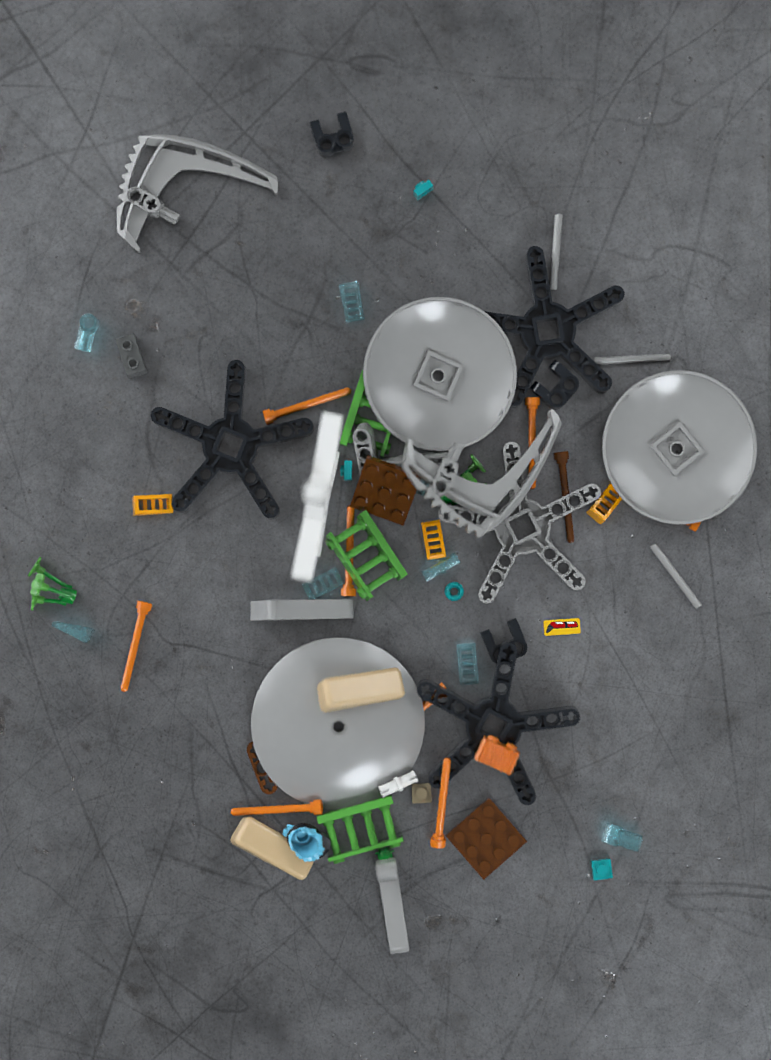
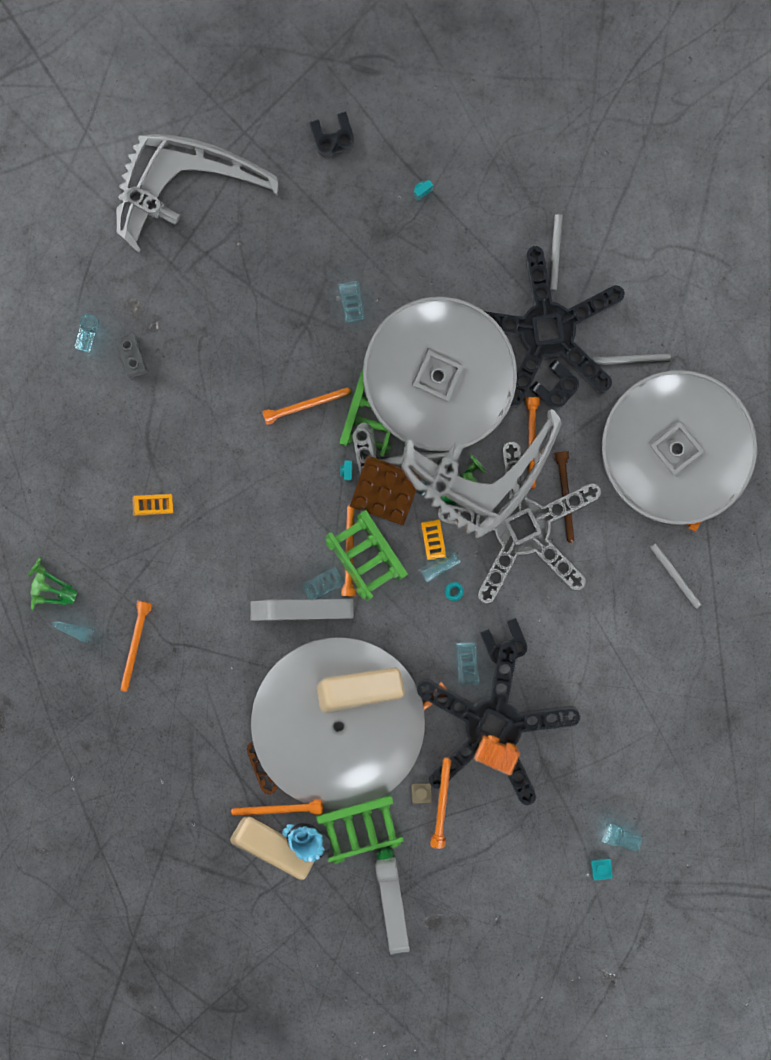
(213, 435): black beam -> none
(317, 497): white beam -> none
(398, 784): white pin -> none
(486, 838): reddish brown plate -> none
(562, 626): yellow sticker -> none
(598, 512): light orange slope -> none

